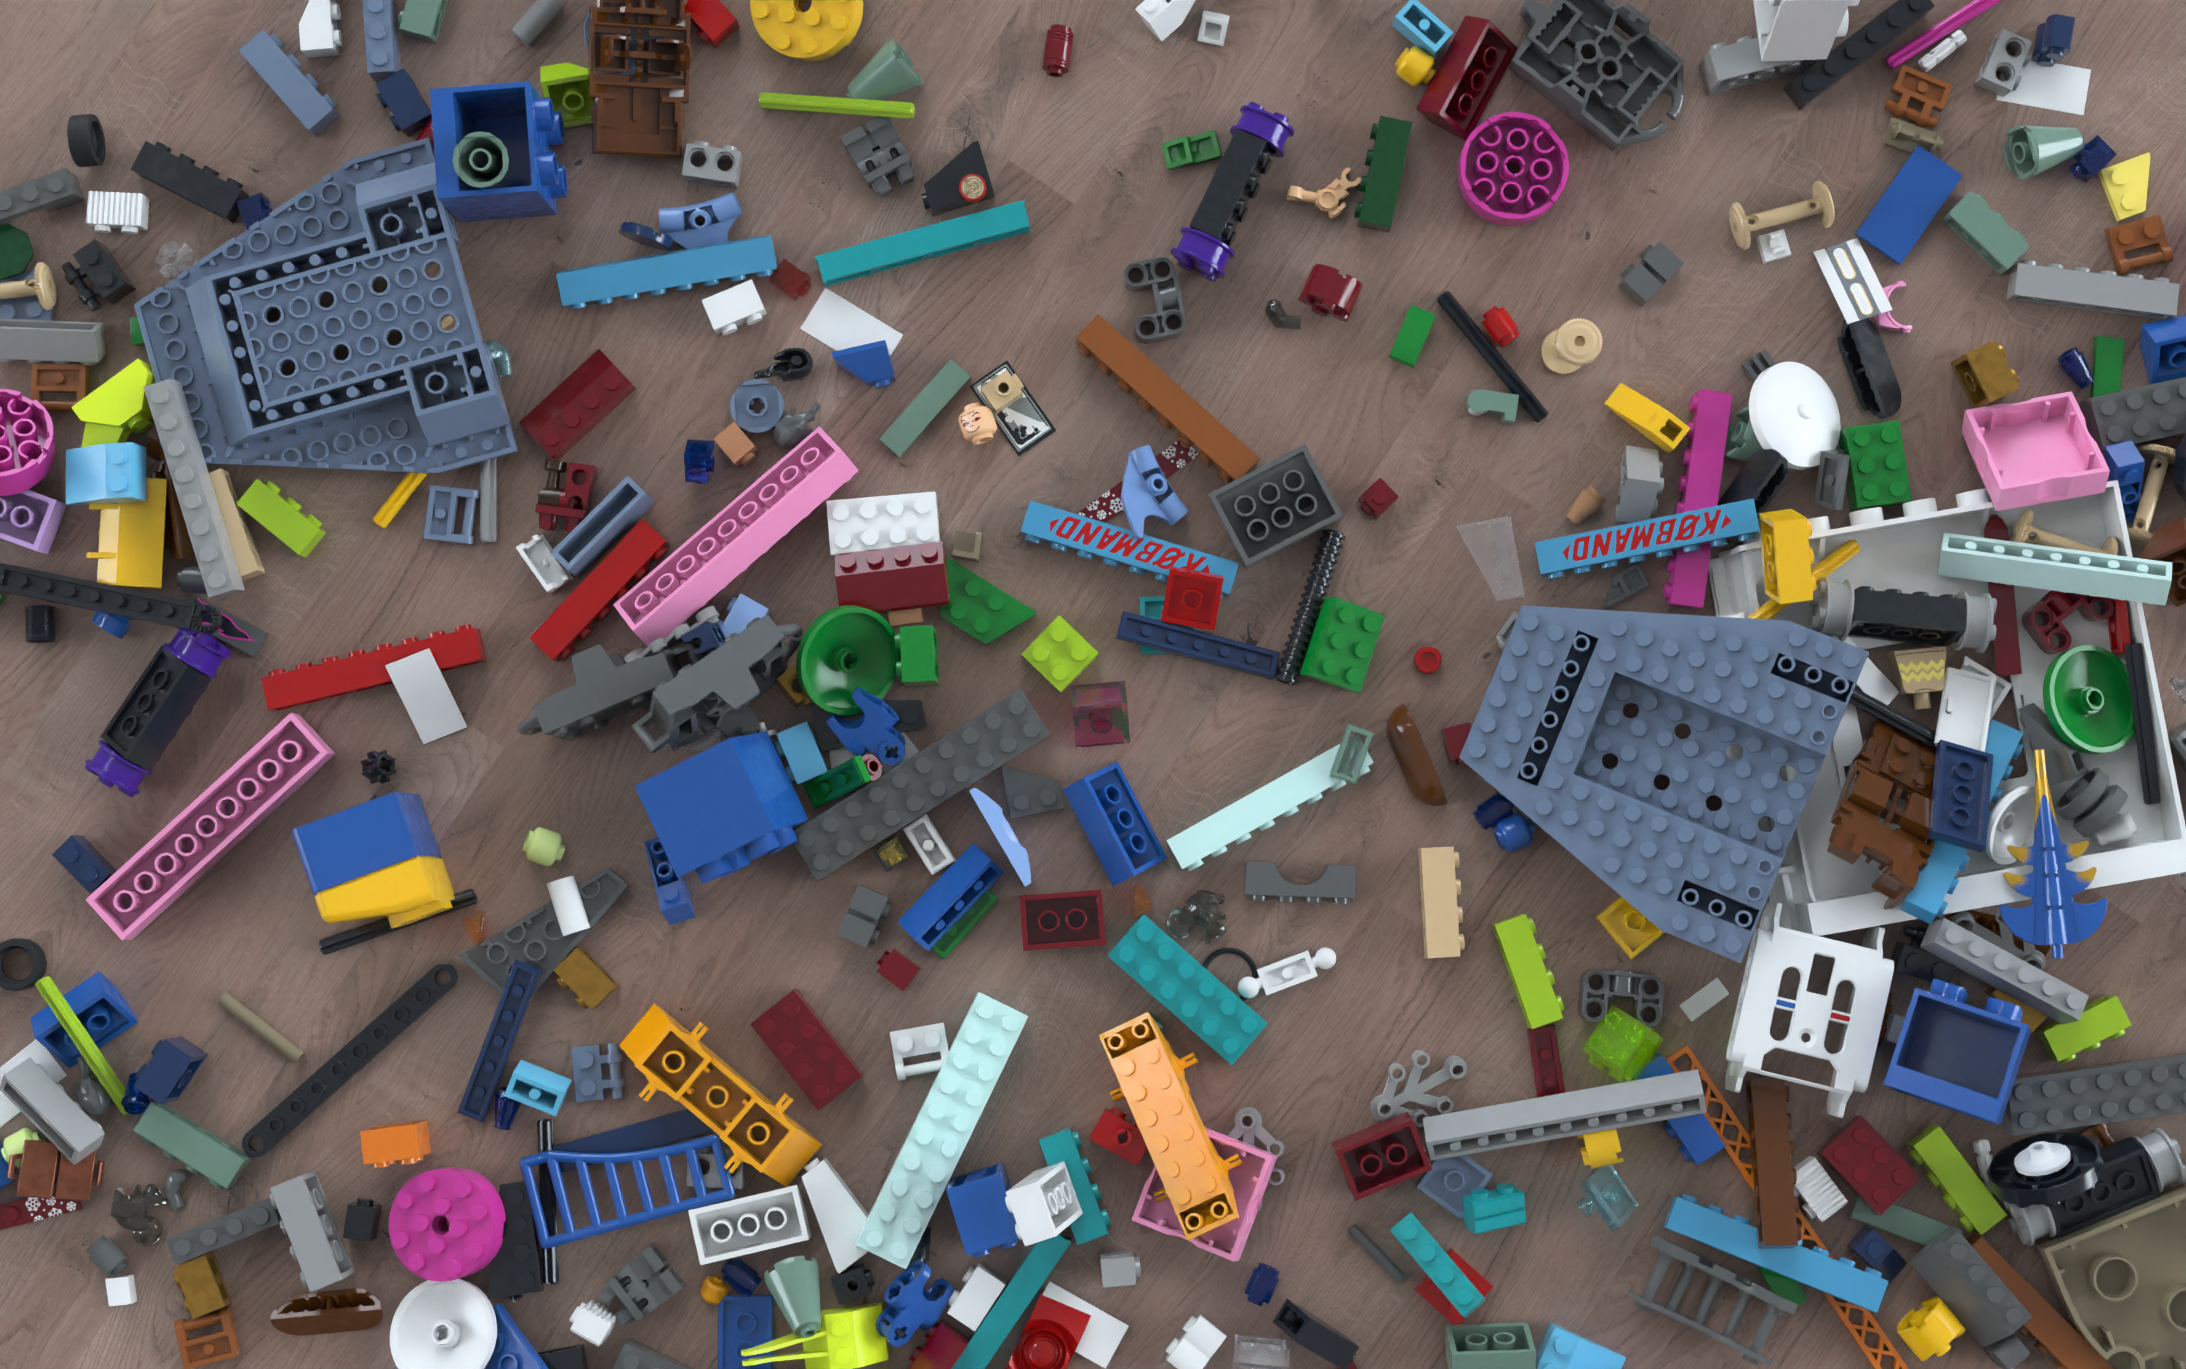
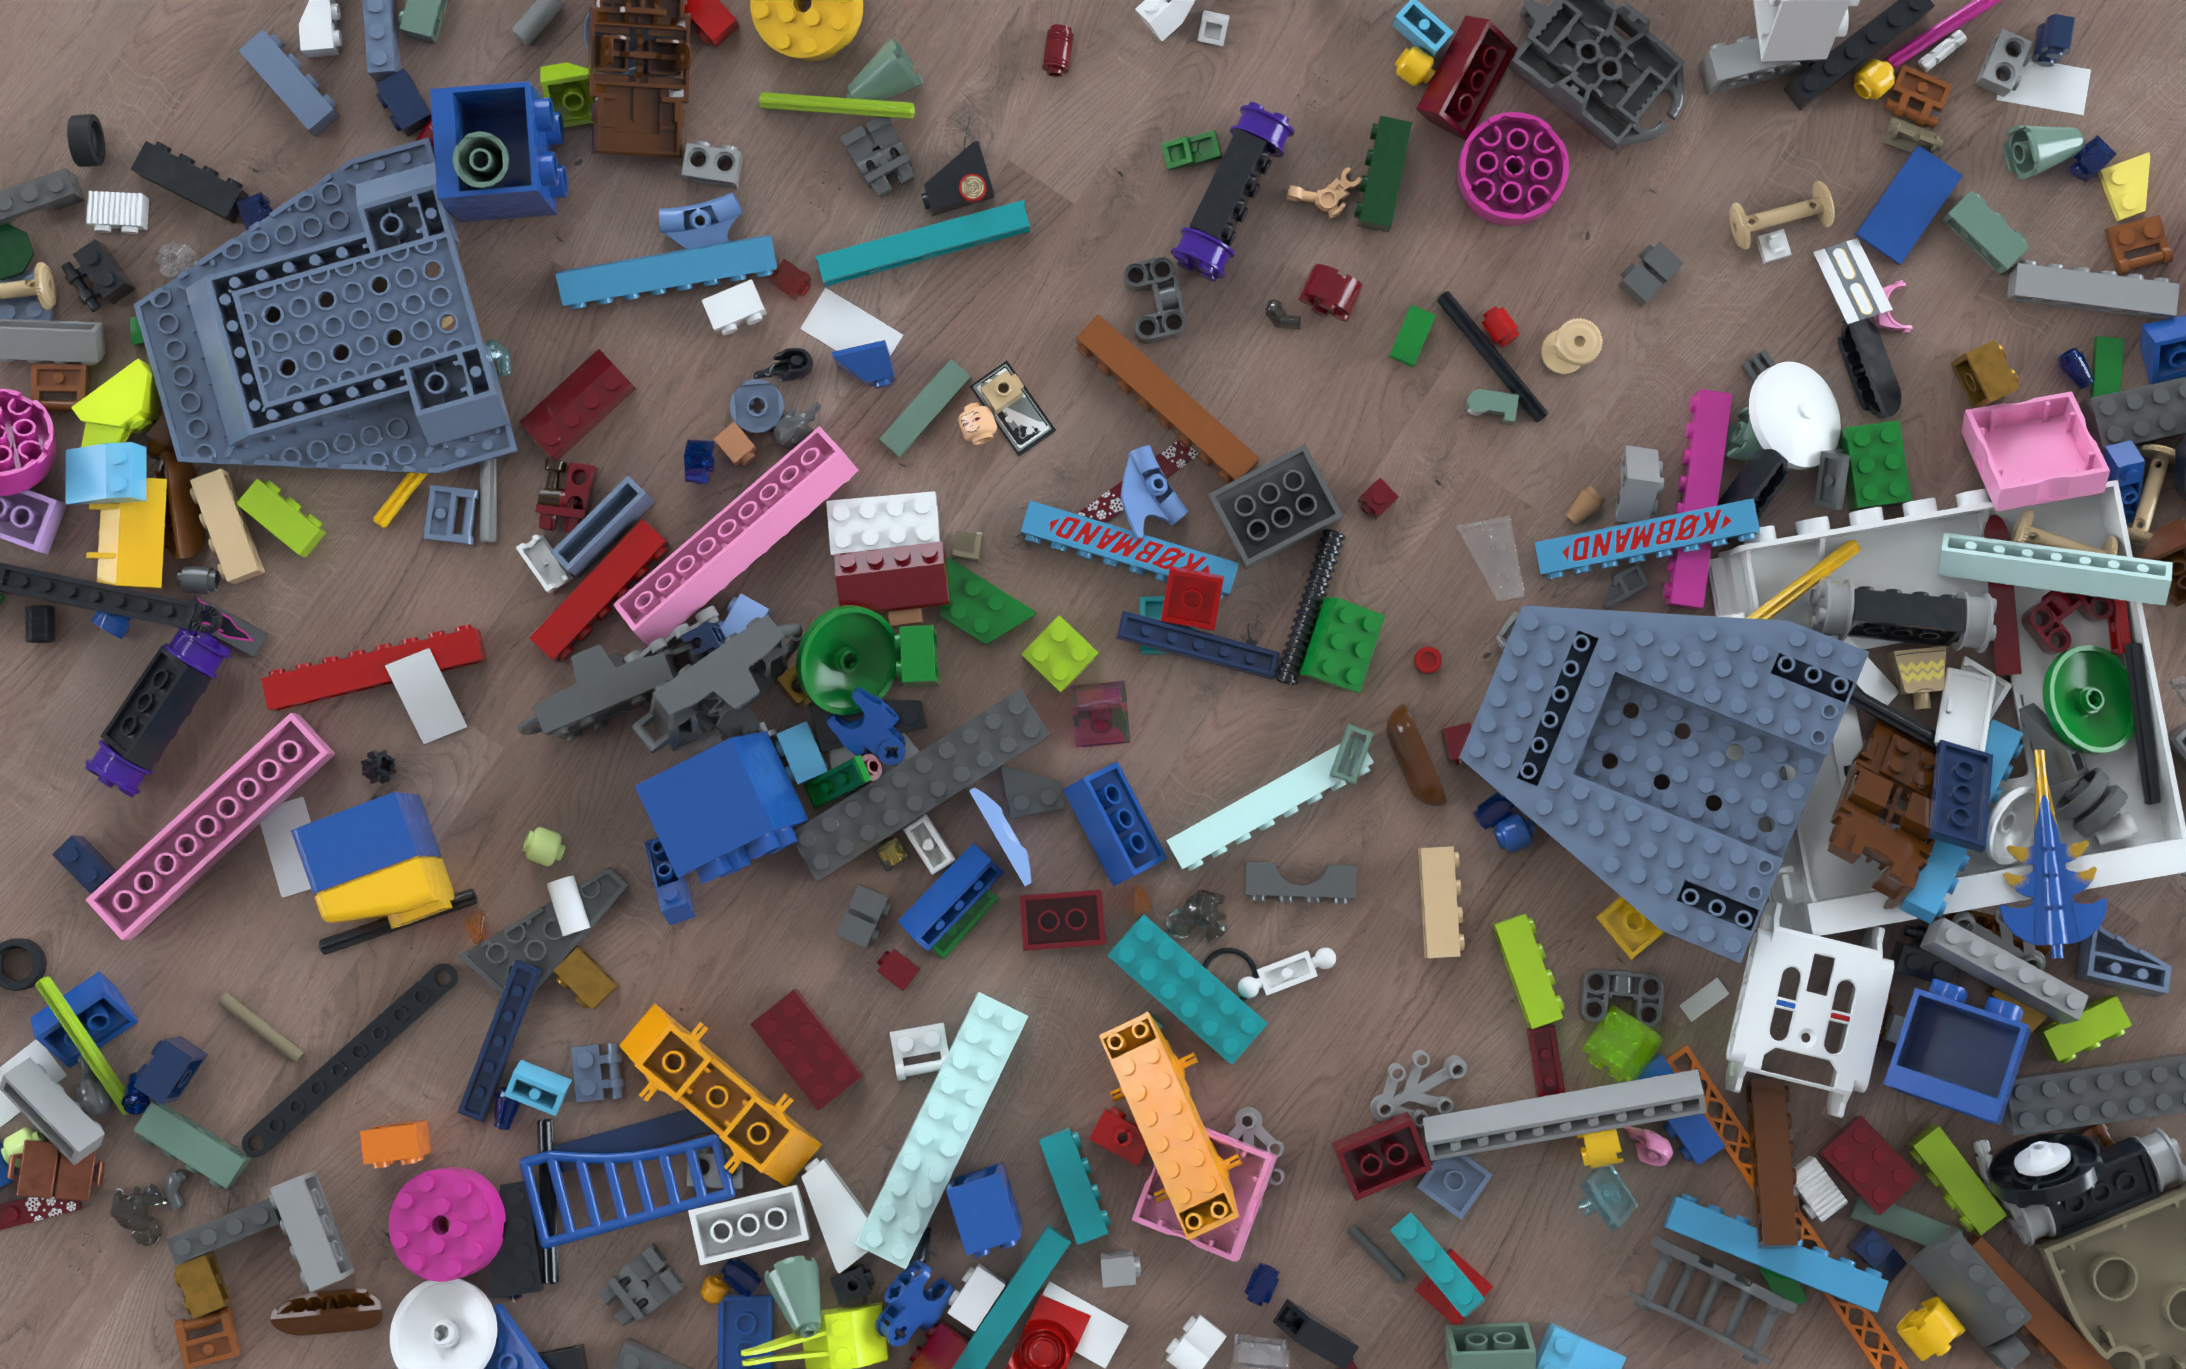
(108, 1256): dark grey brick -> none
(121, 1290): white slope -> none
(194, 488): light grey brick -> none
(282, 847): none -> white sticker
(362, 1220): black brick -> none
(593, 1322): white brick -> none
(646, 236): dark blue tile -> none
(1043, 1204): white brick -> none
(1494, 1208): teal brick -> none
(1647, 417): yellow slope -> none
(1652, 1147): none -> bright pink piece
(1787, 556): yellow brick -> none
(1874, 79): none -> yellow head
(2118, 965): none -> sand blue wedge

